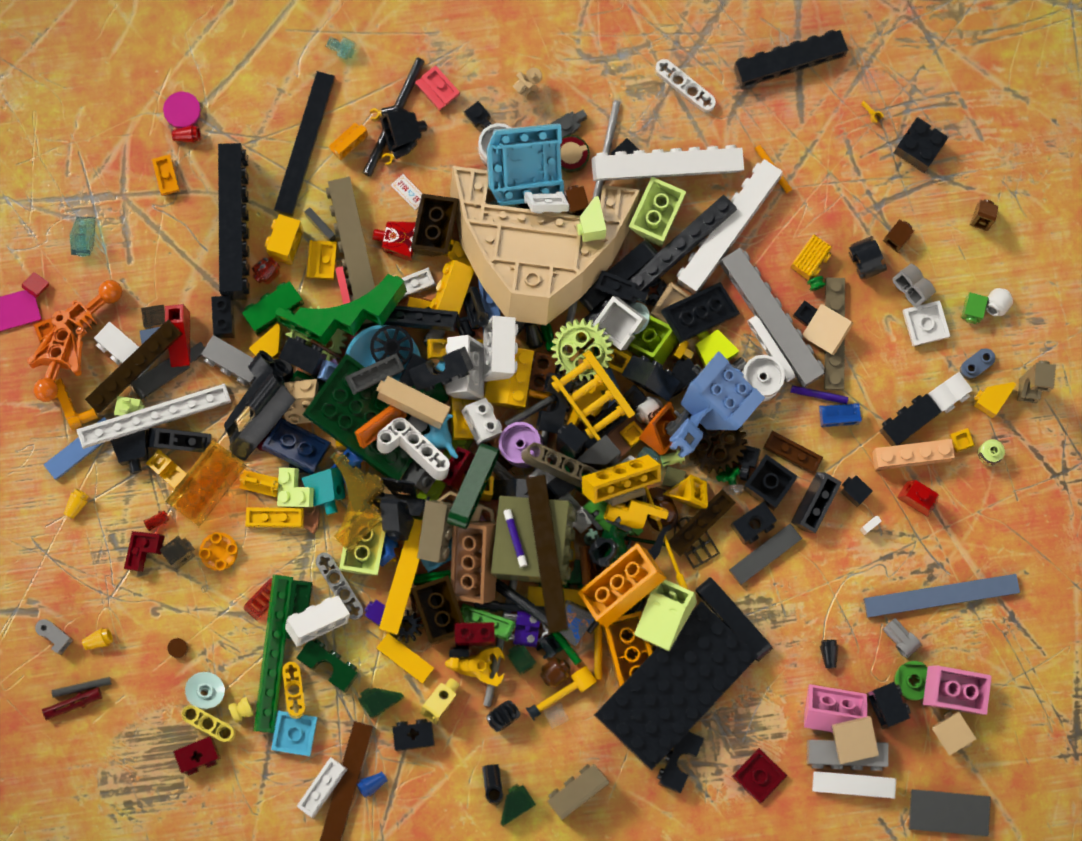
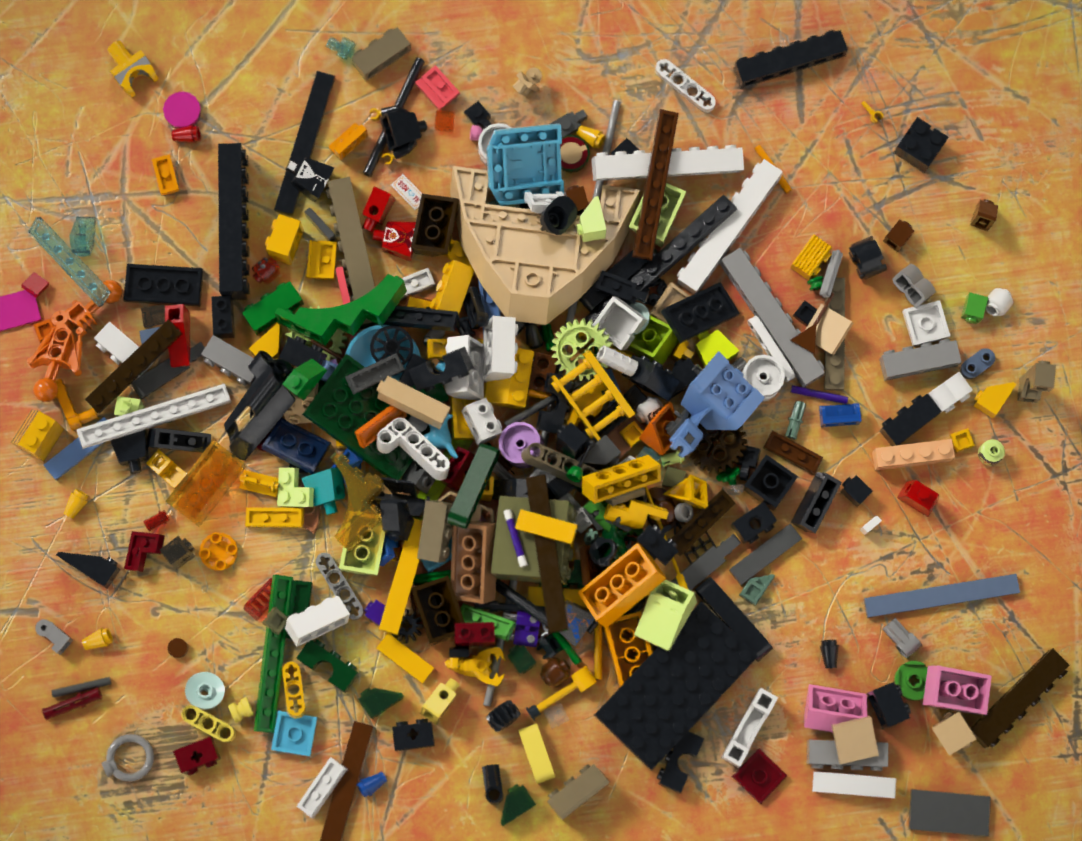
(38, 434): none -> yellow slope
(69, 261): none -> clear light blue tile
(95, 567): none -> black slope
(110, 766): none -> light grey piece
(129, 66): none -> yellow connector
(163, 285): none -> black tile
(275, 620): none -> olive tile
(304, 378): none -> green slope
(310, 177): none -> black torso
(380, 201): none -> red torso
(381, 53): none -> dark tan brick
(444, 121): none -> clear orange plate
(475, 132): none -> bright pink hinge
(536, 753): none -> light yellow beam
(546, 527): none -> yellow tile
(558, 215): none -> black piece
(575, 472): none -> green hinge
(592, 136): none -> yellow cone
(617, 360): none -> white axle
(655, 185): none -> reddish brown tile
(657, 545): none -> black brick
(683, 512): none -> light grey tile
(708, 562): none -> dark grey piece
(749, 727): none -> white arch
(755, 588): none -> sand green tile
(795, 420): none -> sand green axle
(808, 337): none -> reddish brown piece
(831, 273): none -> light grey axle
(920, 360): none -> light grey brick
(1019, 698): none -> dark brown brick

